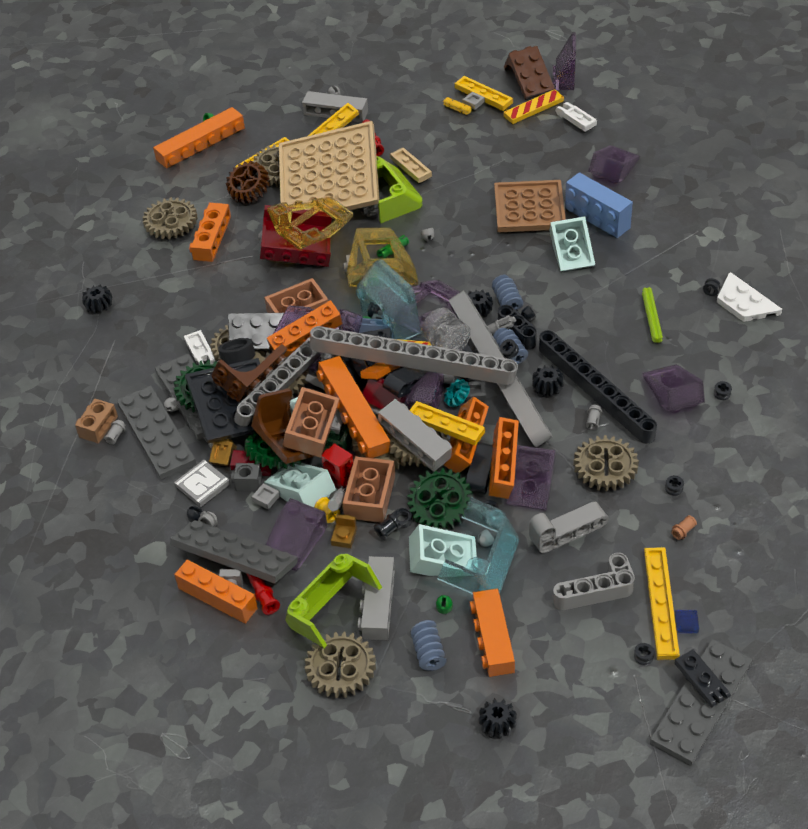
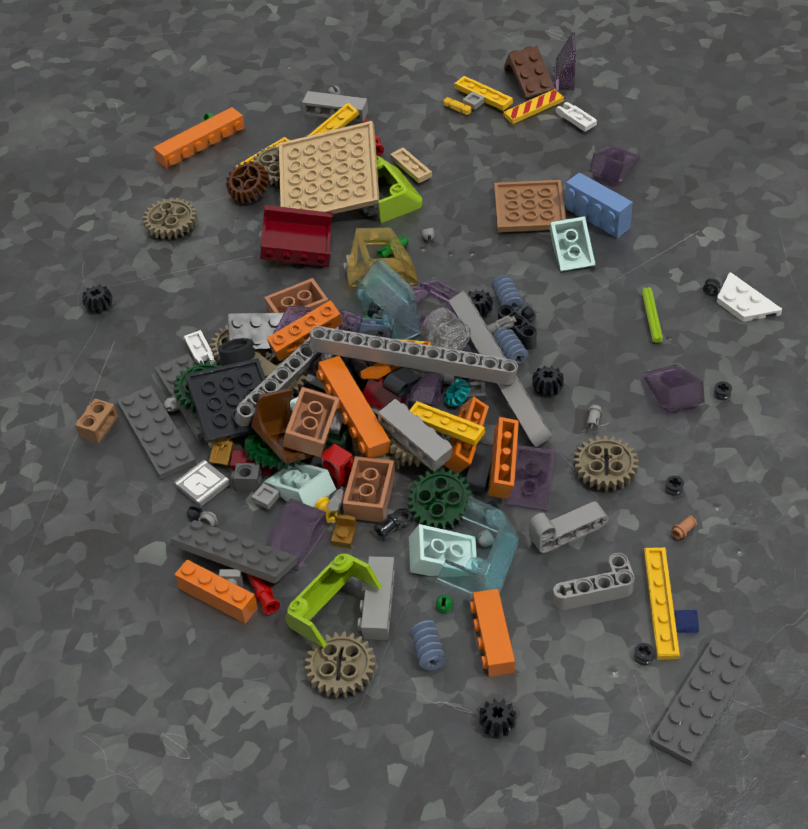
(117, 428): light grey pin -> none
(210, 232): orange brick -> none
(241, 384): reddish brown bracket -> none
(282, 214): clear yellow windscreen -> none
(513, 351): black bush -> none
(598, 387): black beam -> none
(702, 678): black hinge -> none

